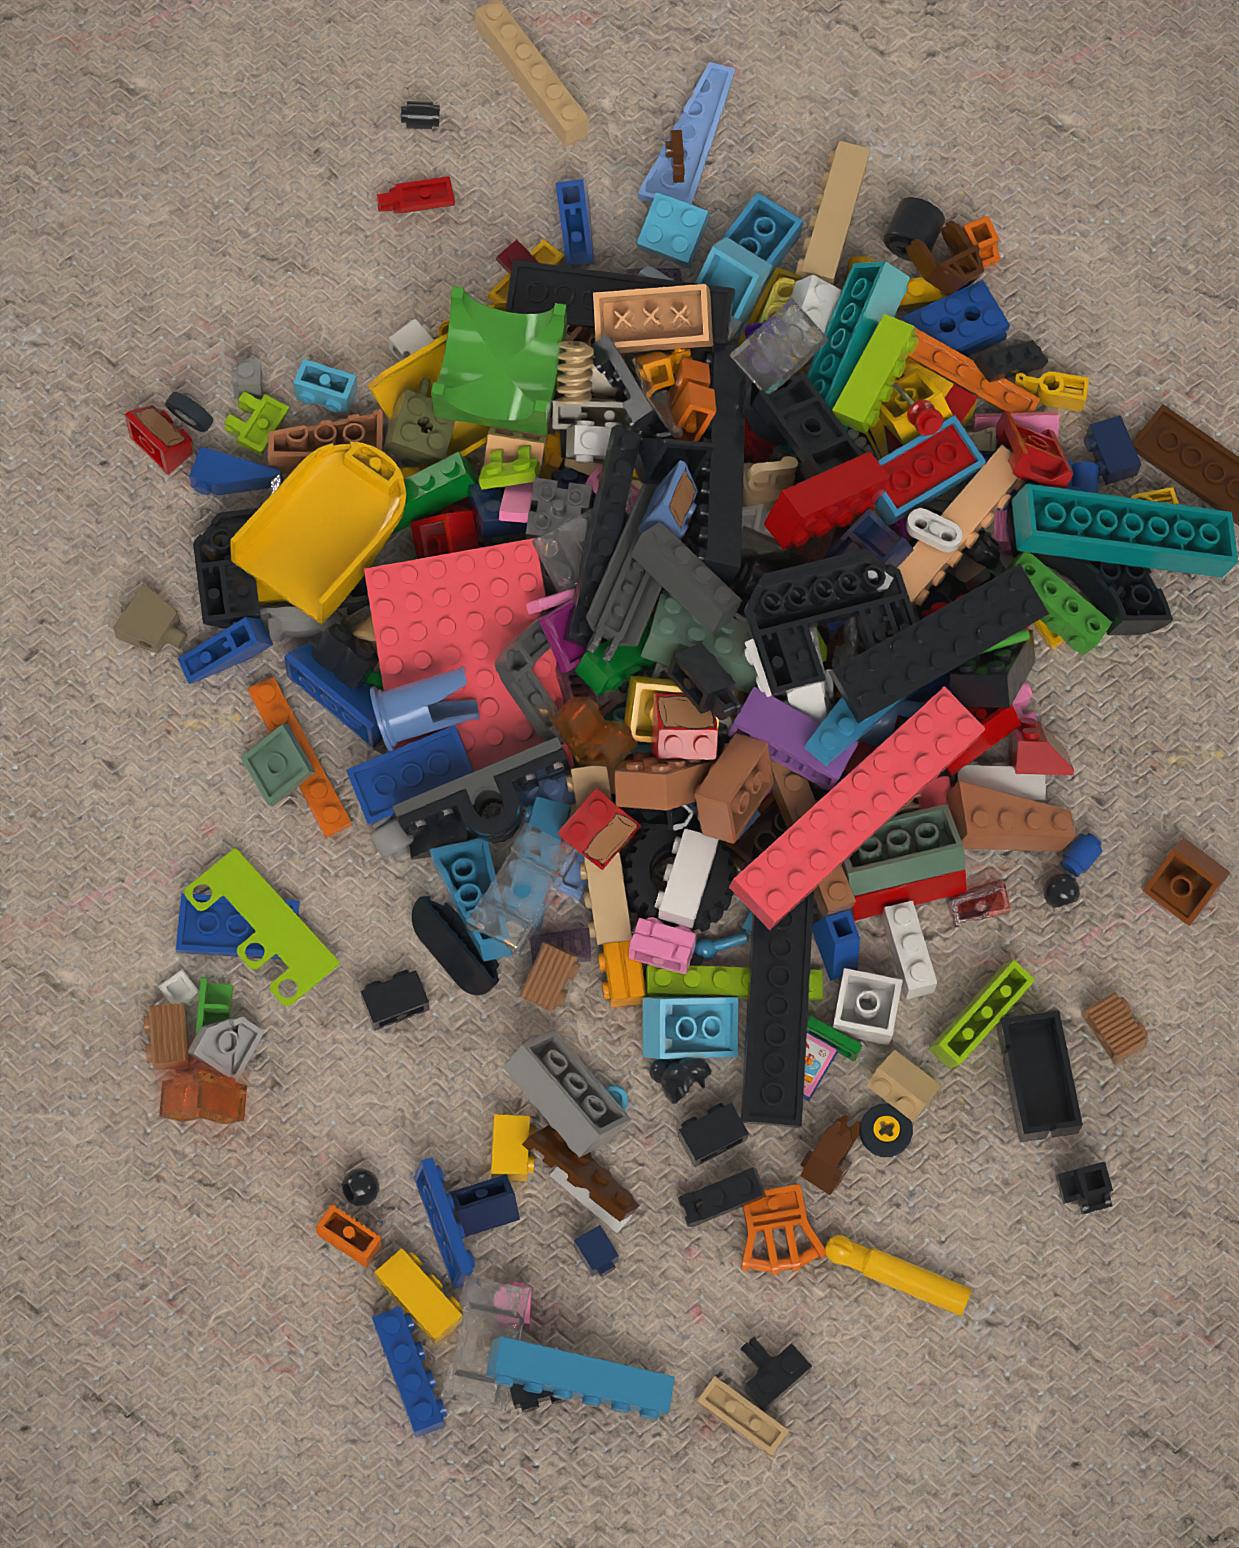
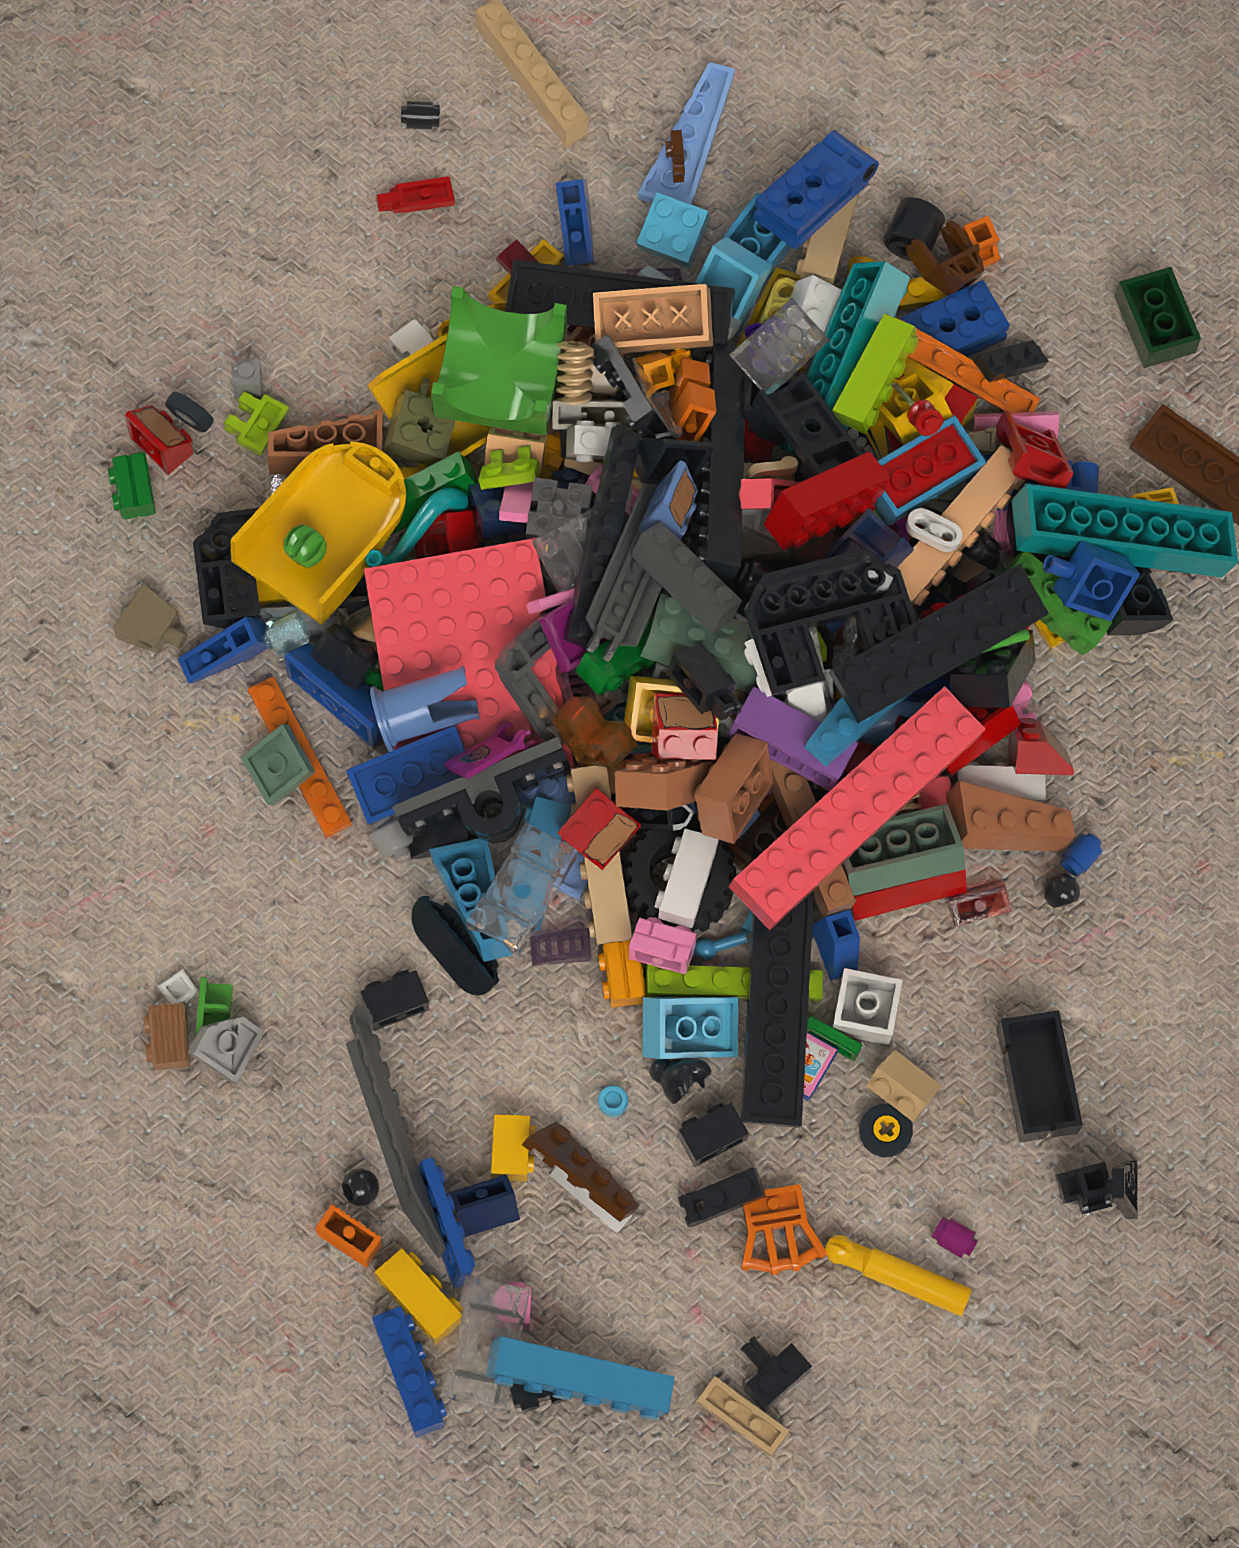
(133, 486): none -> green brick
(203, 1097): clear orange brick -> none
(217, 929): blue plate -> none
(228, 474): blue slope -> none
(273, 920): lime piece -> none
(286, 633): none -> clear light blue brick
(304, 545): none -> bright green piece
(325, 386): medium azure brick -> none
(391, 1128): none -> dark grey hinge
(437, 503): none -> teal animal
(489, 751): none -> magenta flag
(549, 976): medium nougat brick -> none
(566, 1093): light grey brick -> none
(596, 1252): dark blue brick -> none
(762, 493): none -> coral brick
(814, 189): none -> blue hinge
(827, 1163): reddish brown piece -> none
(909, 950): white brick -> none
(955, 1237): none -> magenta brick
(981, 1014): lime brick -> none
(1066, 393): yellow piece -> none
(1092, 580): none -> blue brick
(1112, 450): dark blue brick -> none
(1115, 1027): medium nougat brick -> none
(1124, 1188): none -> black wing
(1157, 317): none -> dark green brick
(1186, 881): dark orange slope -> none

